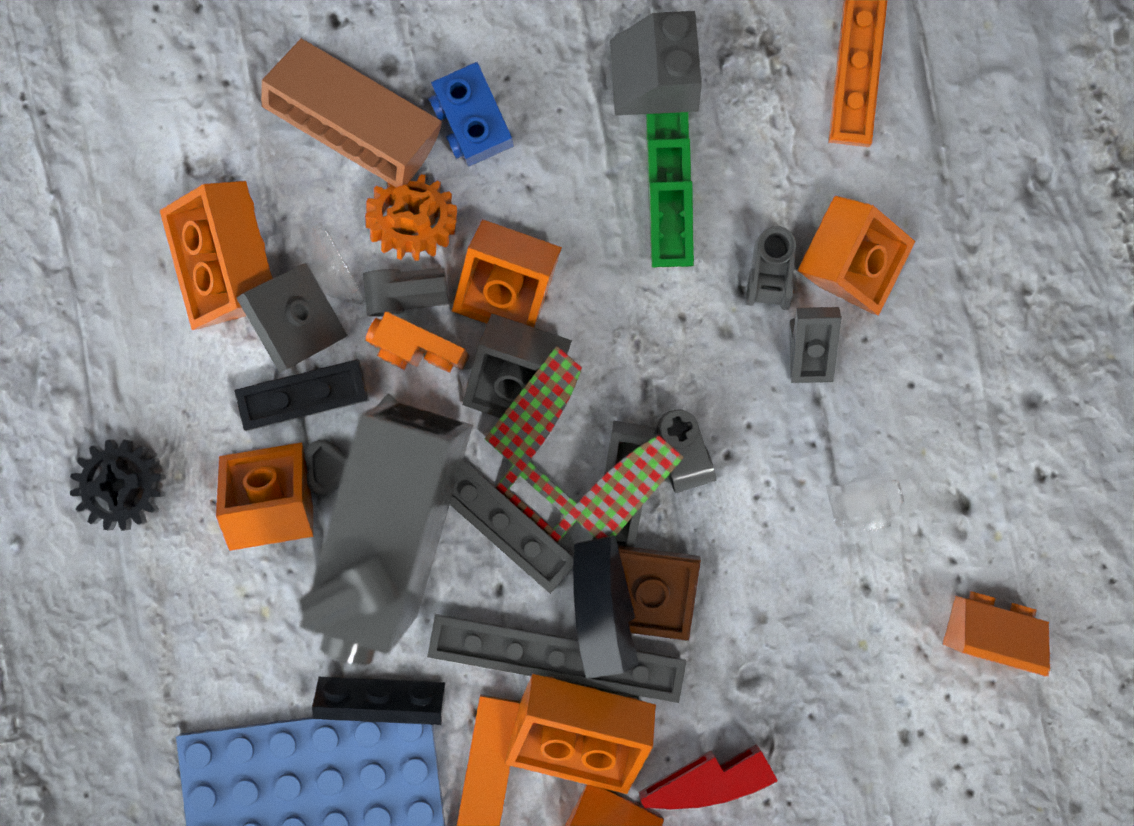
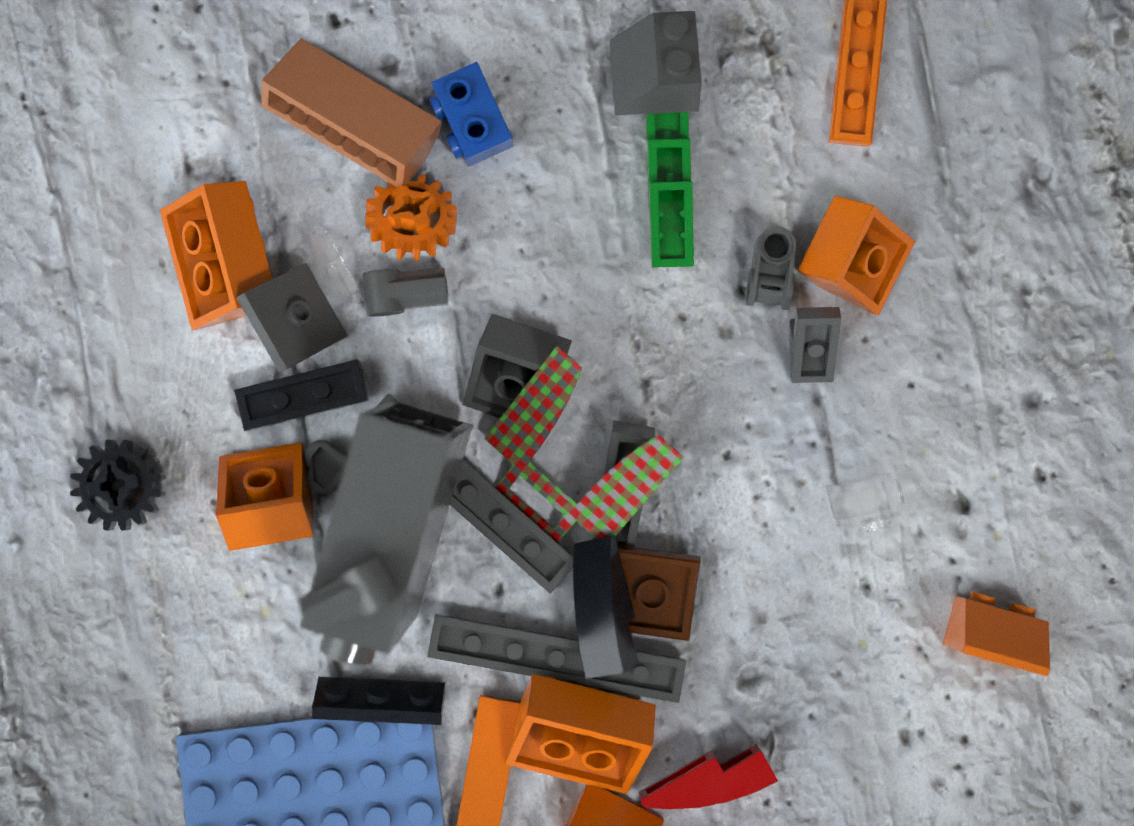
(407, 343): orange plate -> none
(505, 275): orange slope -> none
(696, 466): dark grey piece -> none

